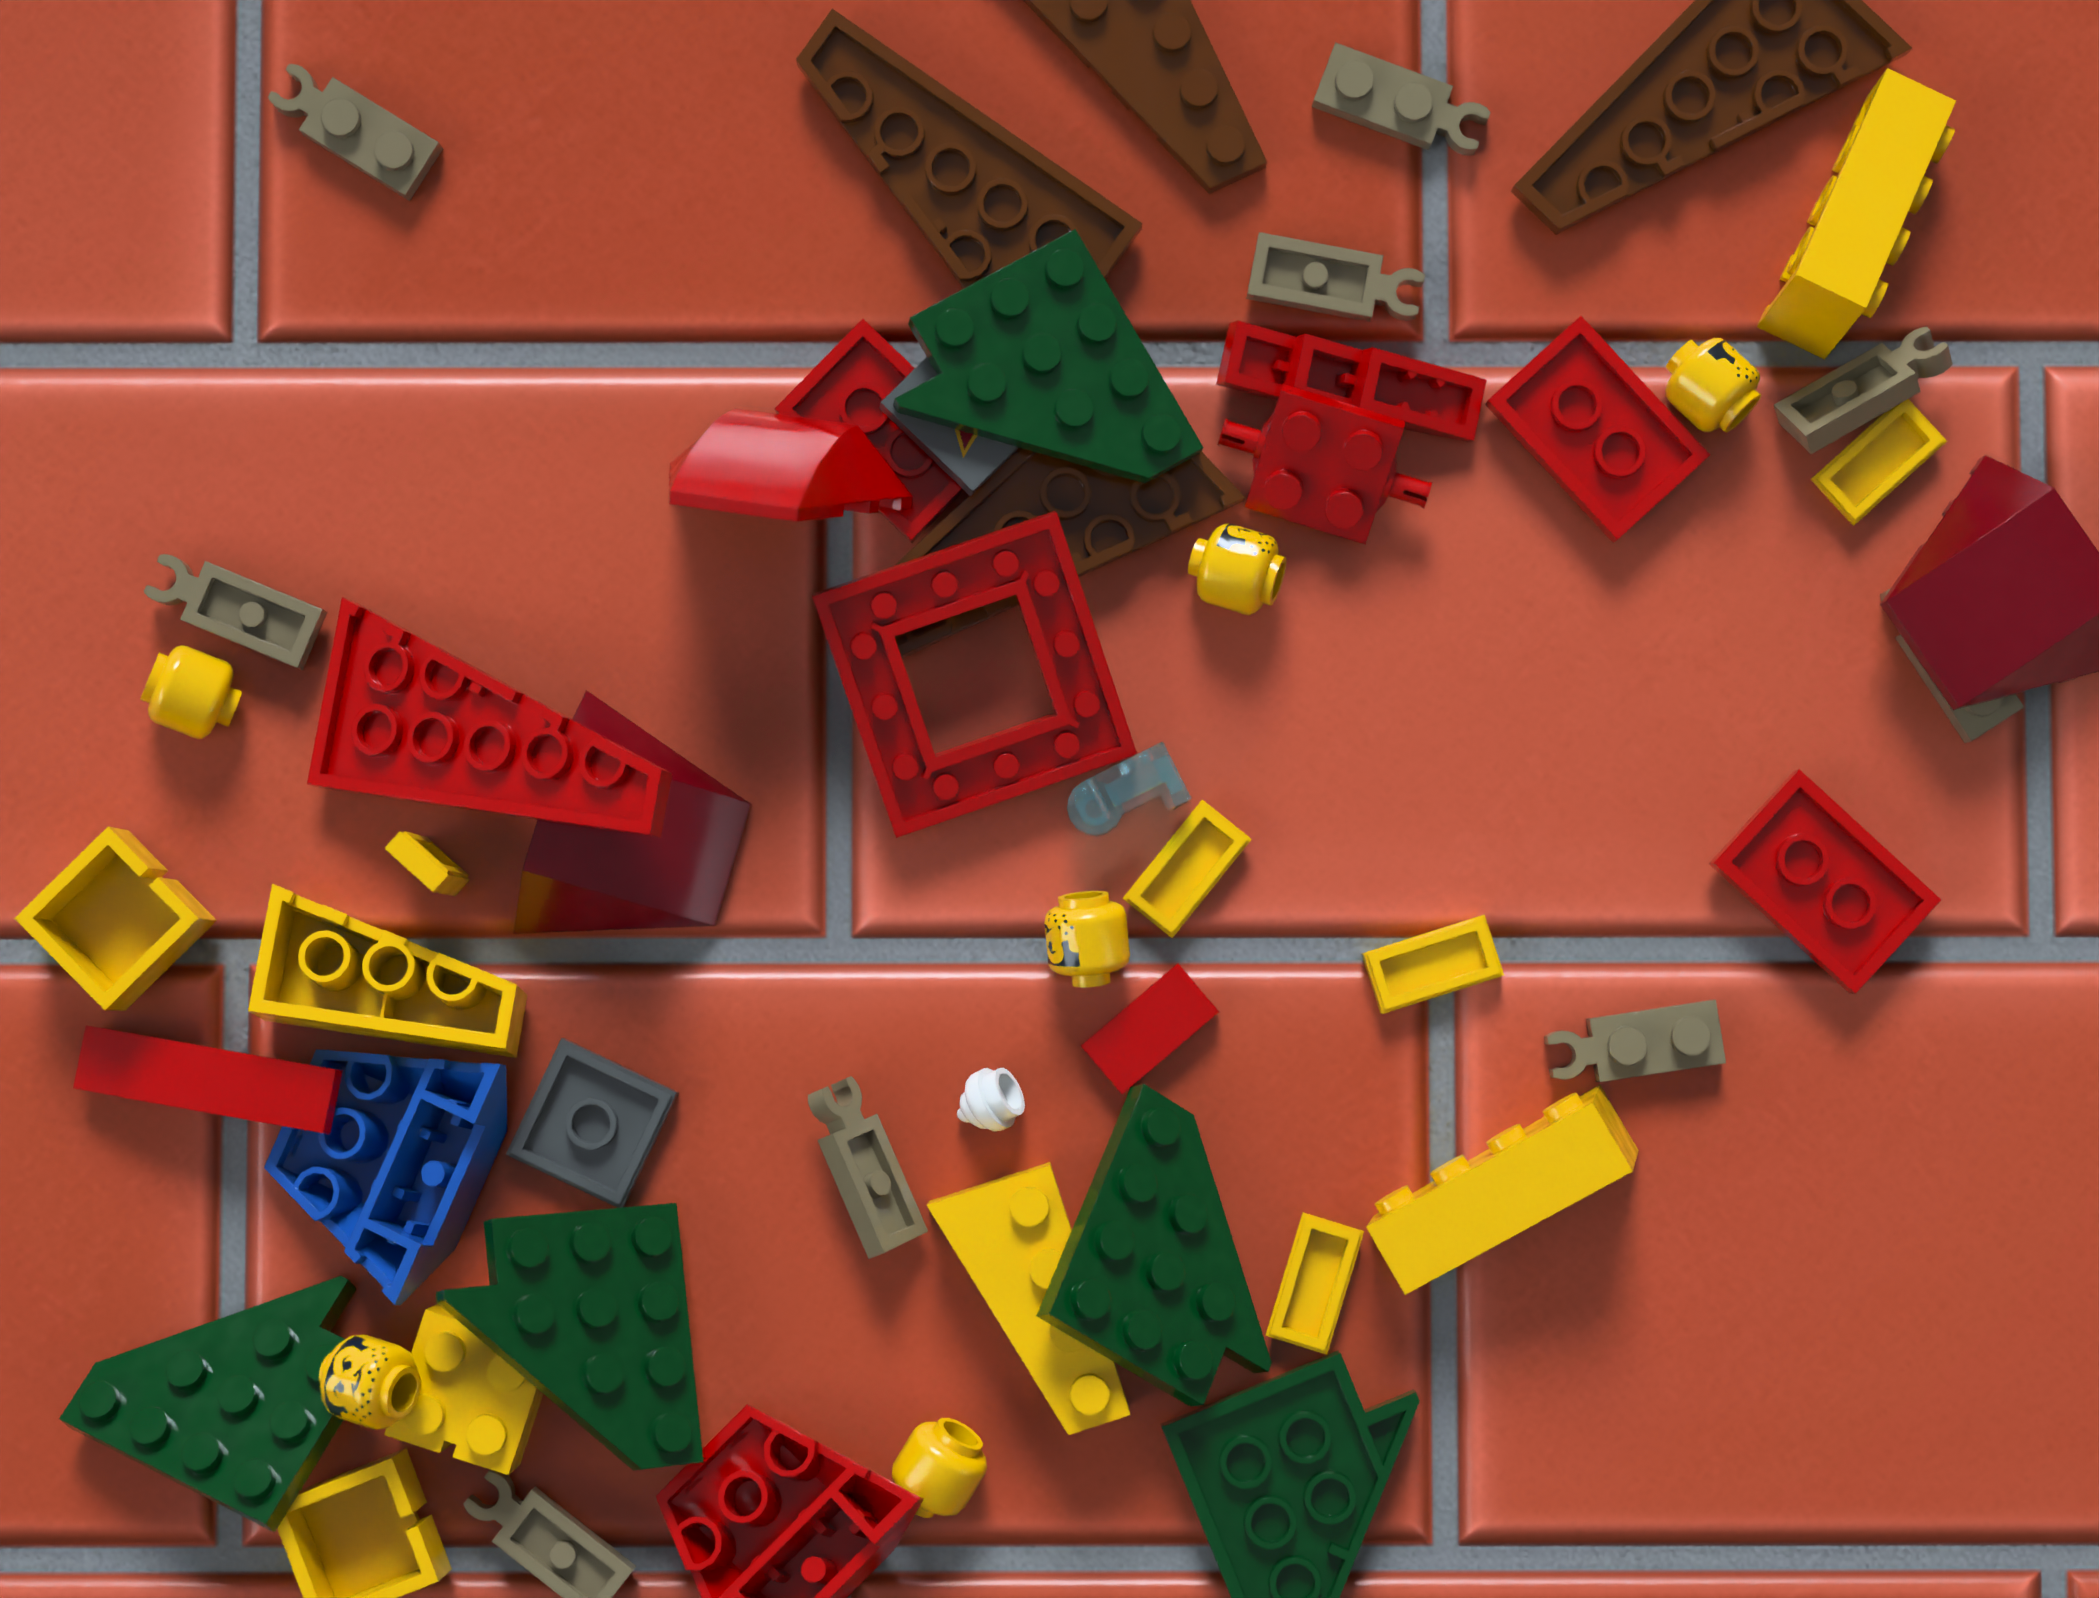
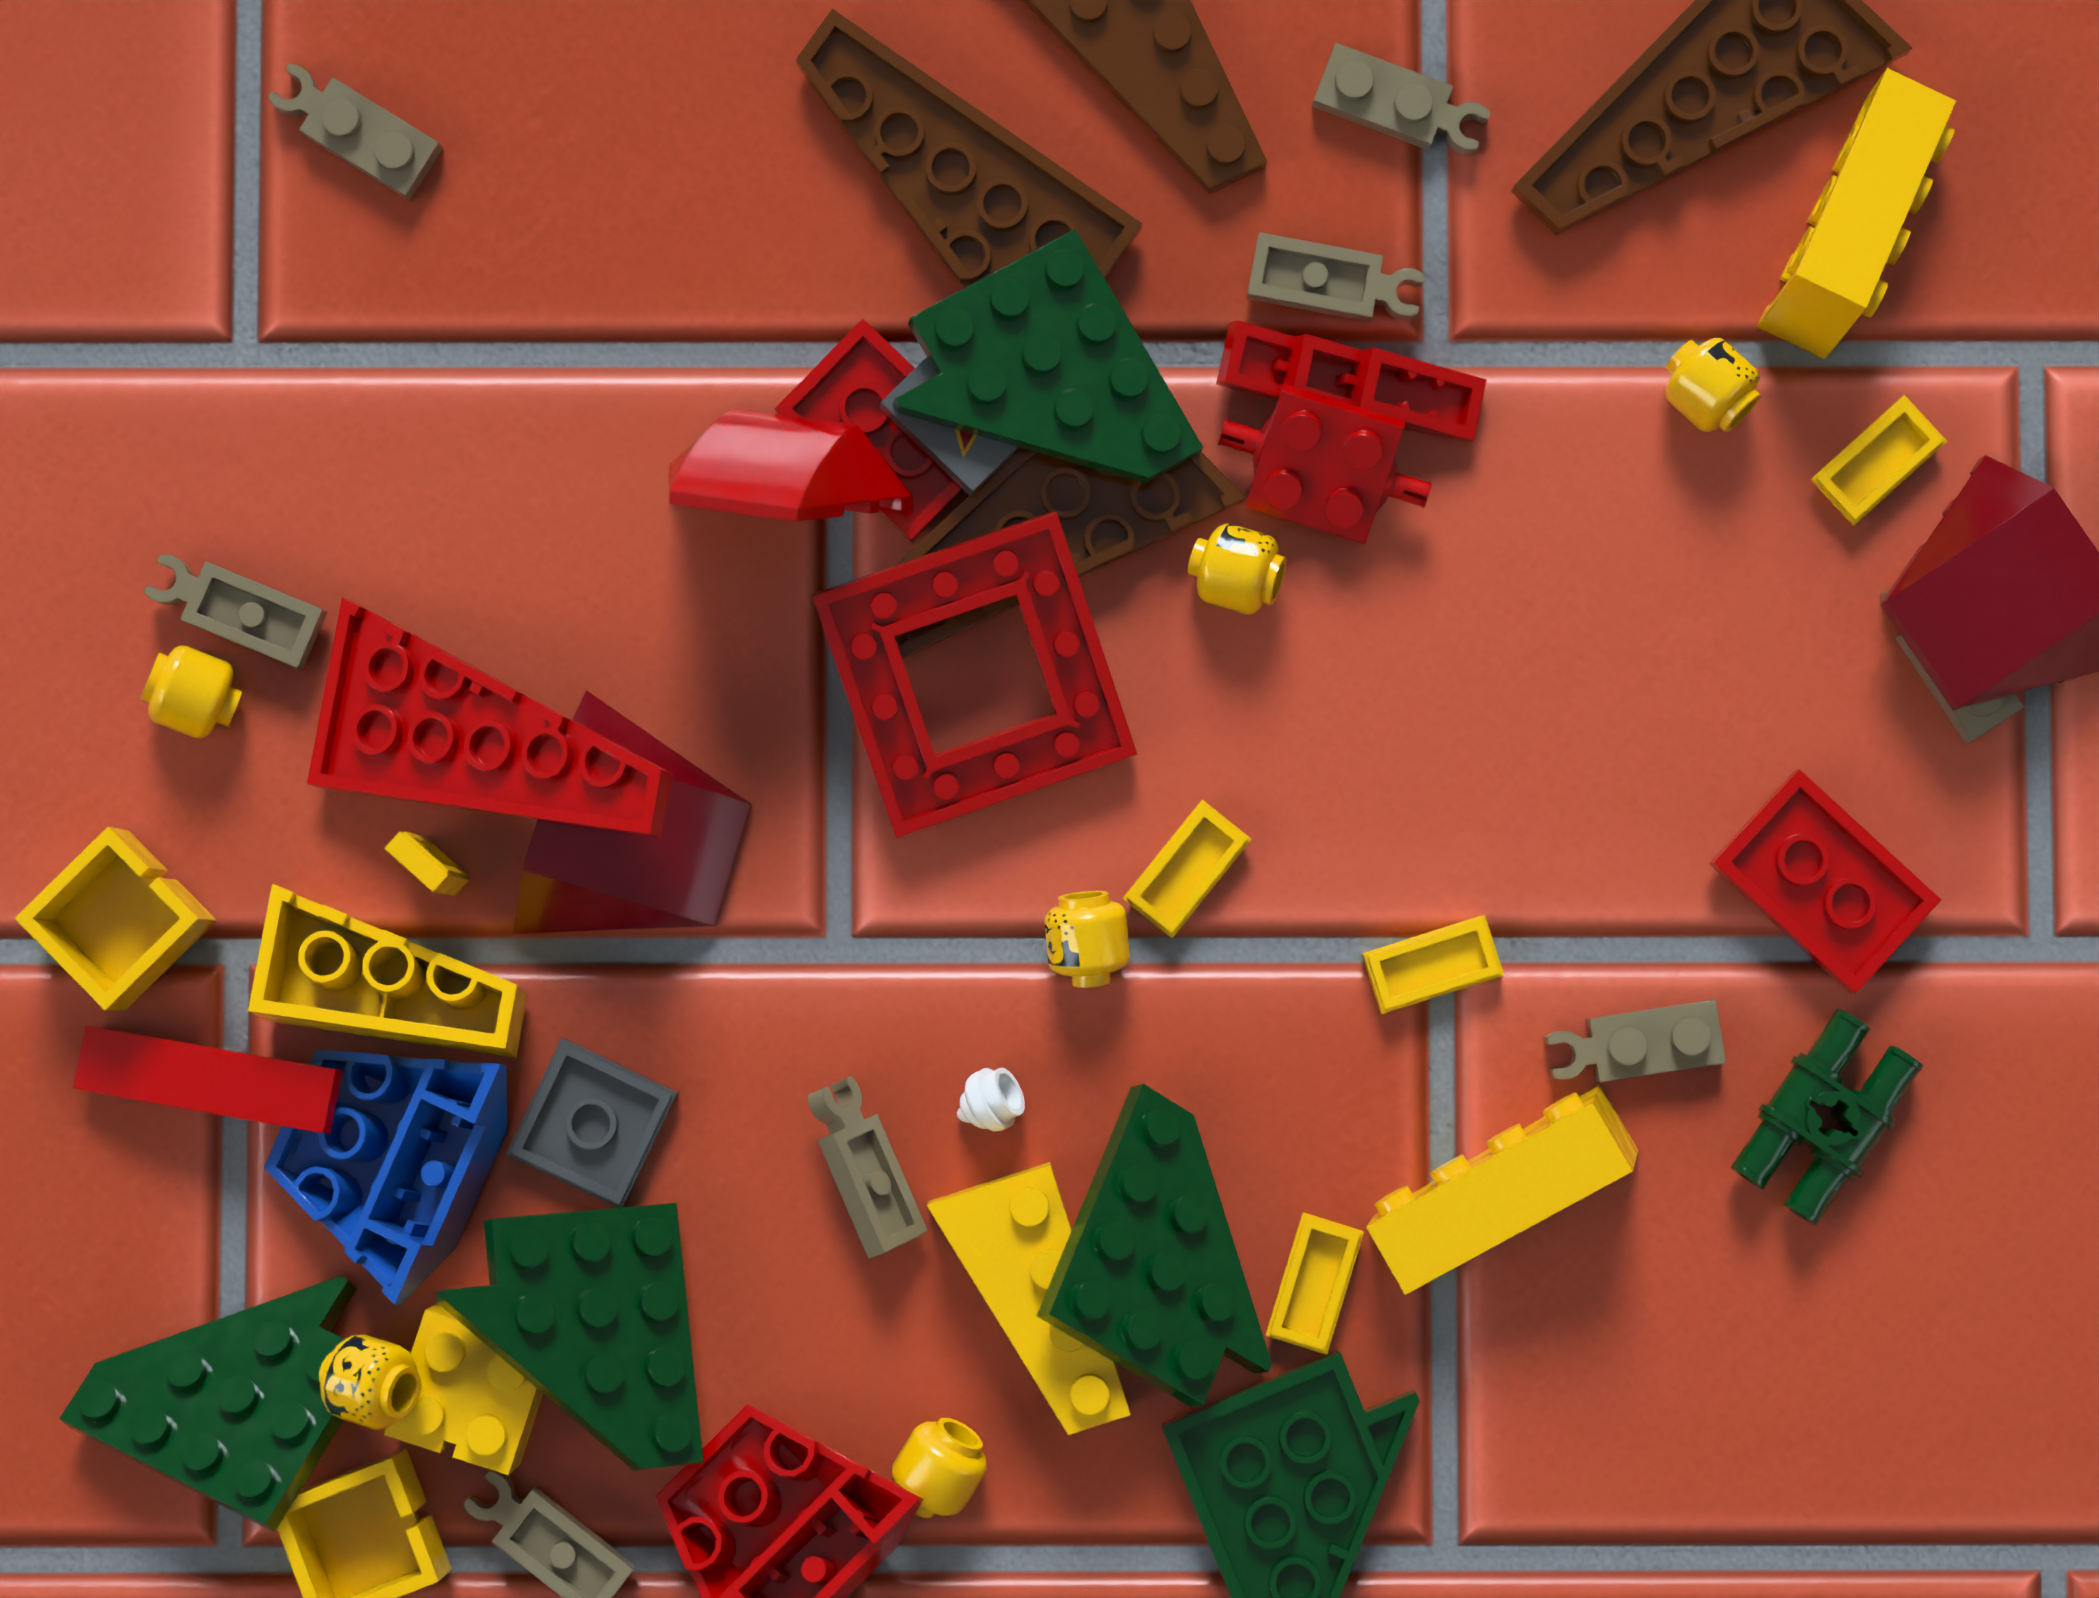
(1103, 799): clear light blue leg -> none
(1149, 1028): red tile -> none
(1597, 429): red plate -> none
(1861, 390): dark tan plate -> none
(1861, 1113): none -> dark green pin

